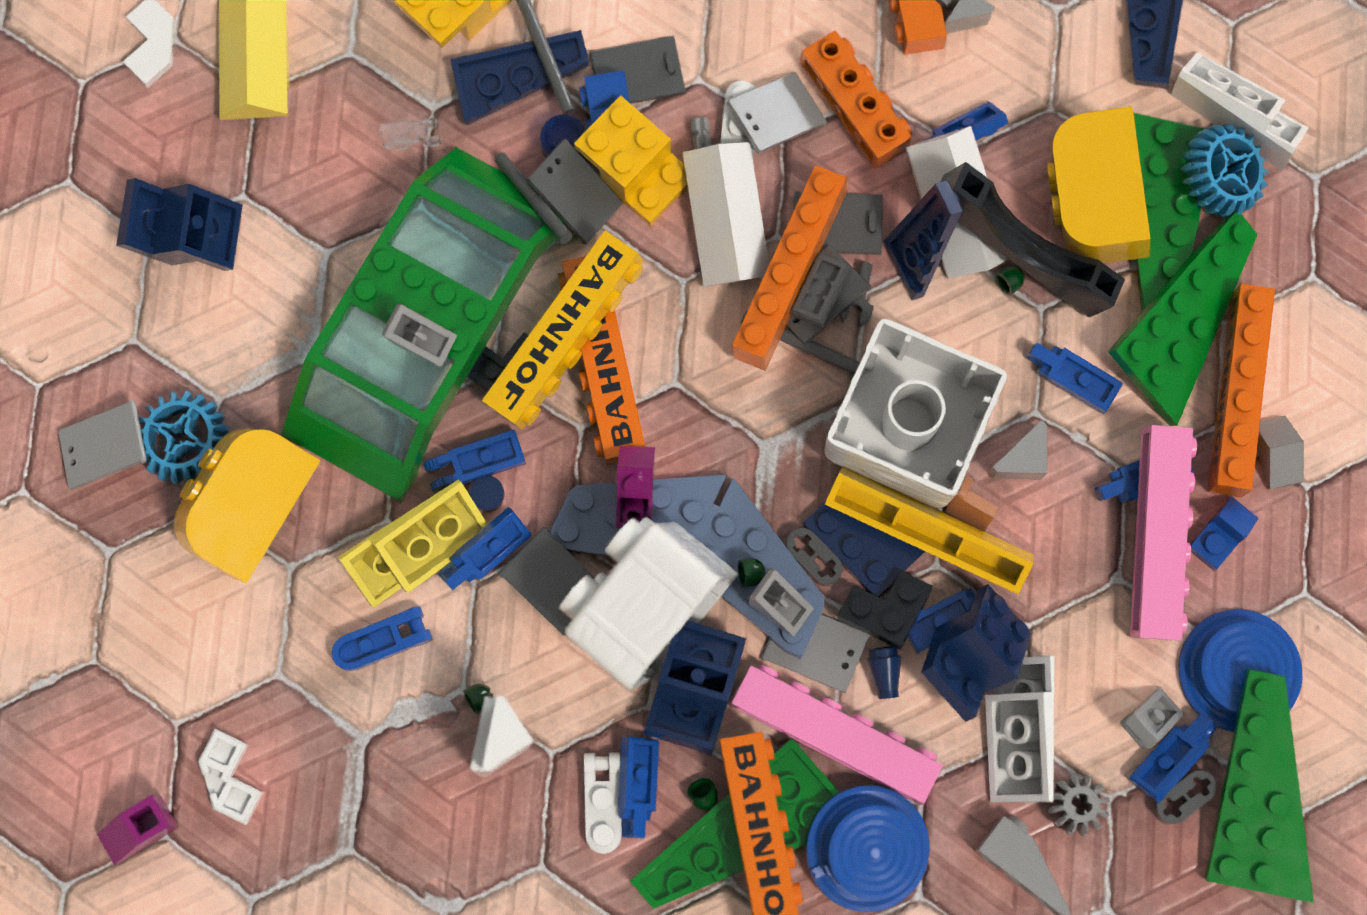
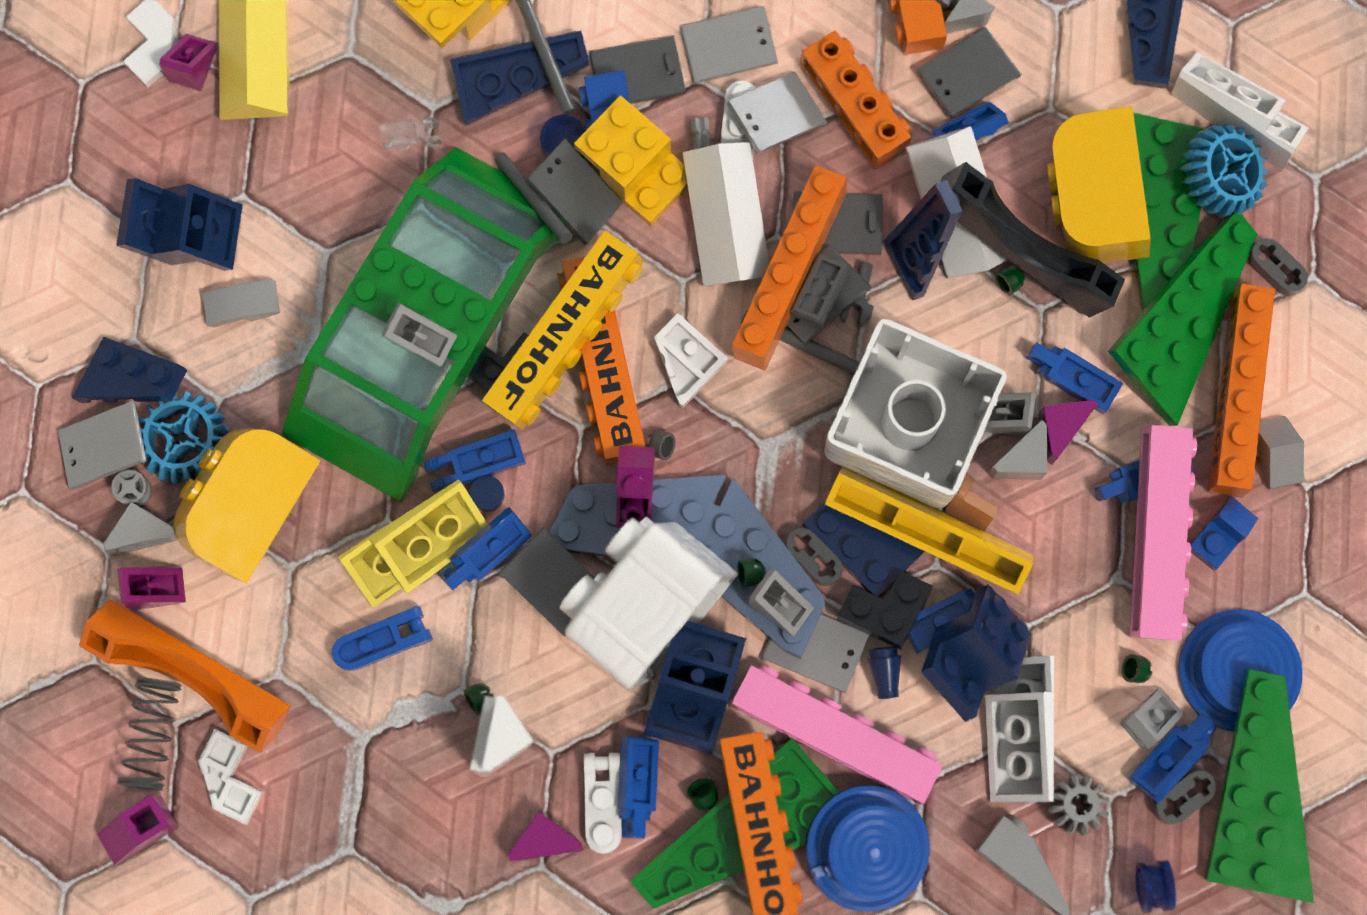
(126, 483): none -> light grey wheel
(128, 373): none -> dark blue wing
(128, 639): none -> orange arch
(138, 531): none -> light grey slope
(145, 783): none -> dark grey piece
(150, 587): none -> magenta slope
(189, 61): none -> magenta slope
(241, 301): none -> light grey slope
(542, 840): none -> magenta slope
(663, 443): none -> dark grey hinge
(687, 358): none -> white wing
(729, 45): none -> light grey container
(968, 72): none -> dark grey container
(1012, 414): none -> light grey slope
(1063, 423): none -> magenta slope
(1135, 662): none -> dark green hinge
(1155, 886): none -> clear blue wheel
(1276, 267): none -> dark grey beam

